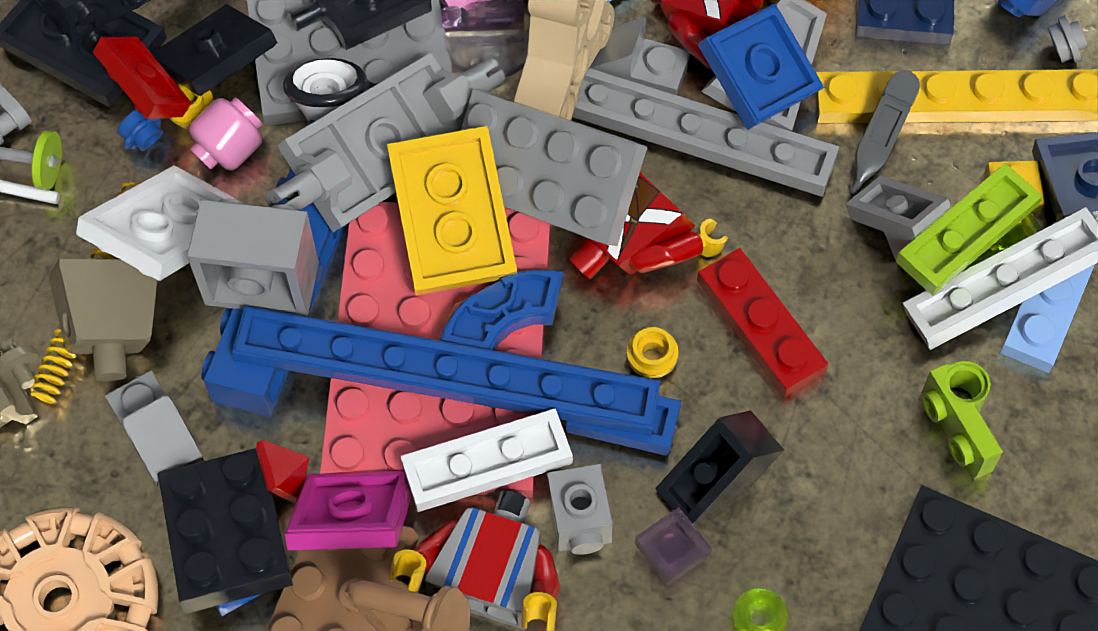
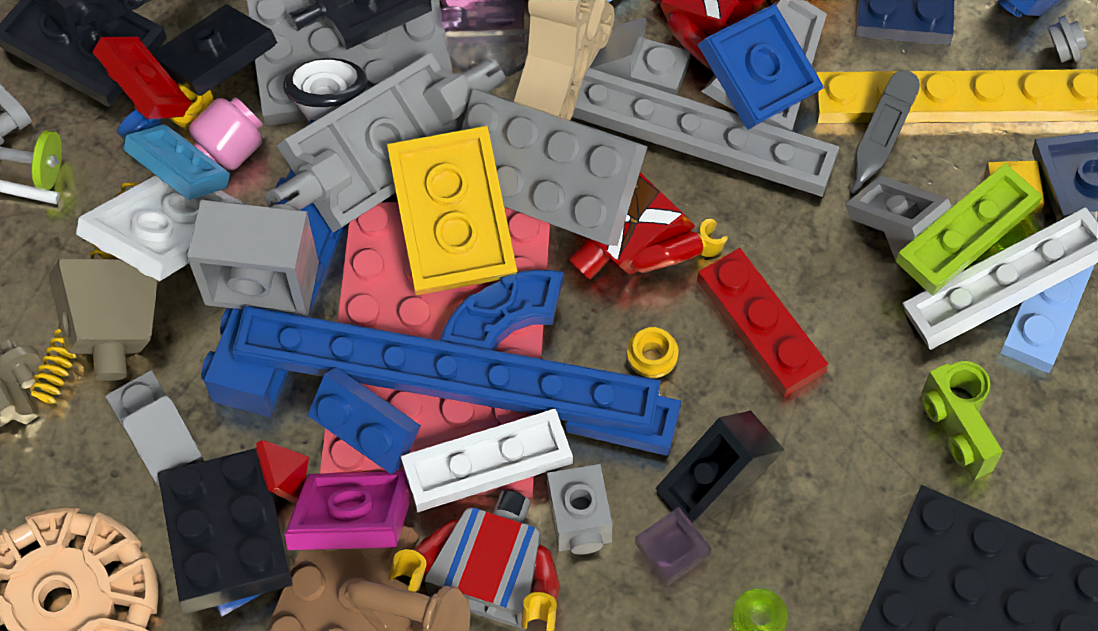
(176, 161): none -> dark azure plate
(363, 420): none -> blue plate

